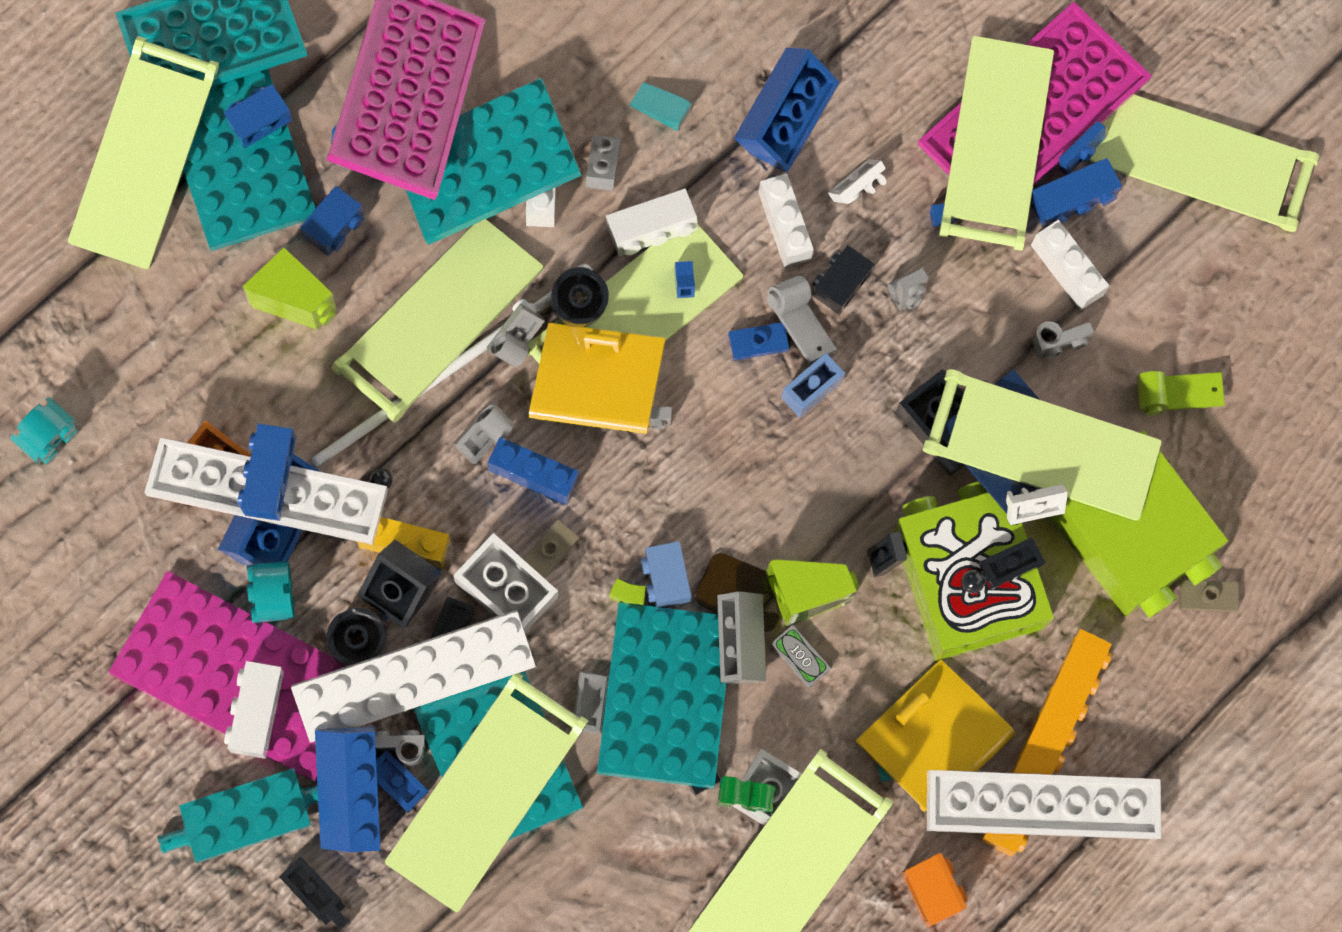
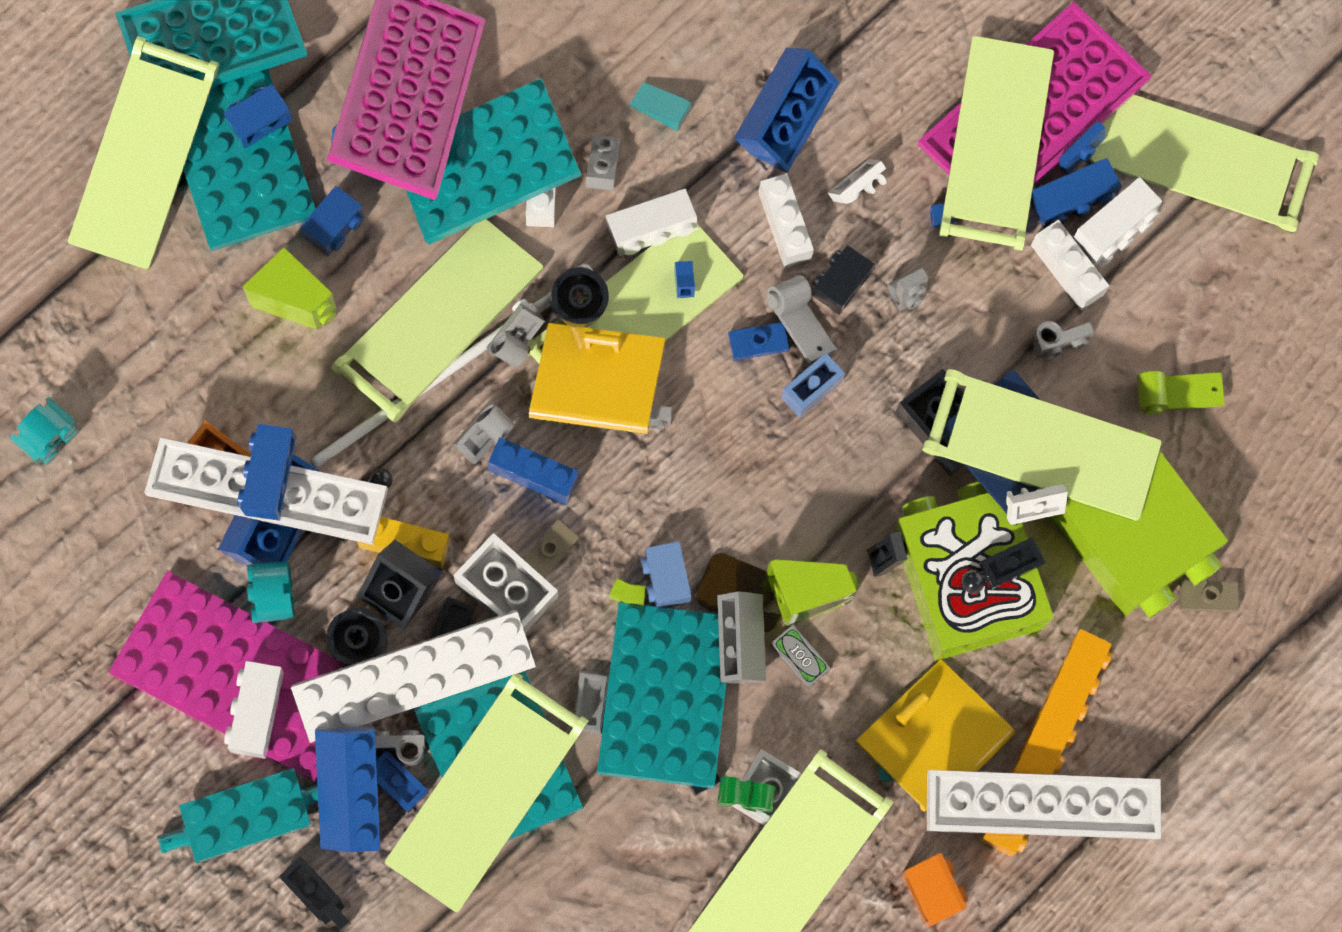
(1118, 223): none -> white brick

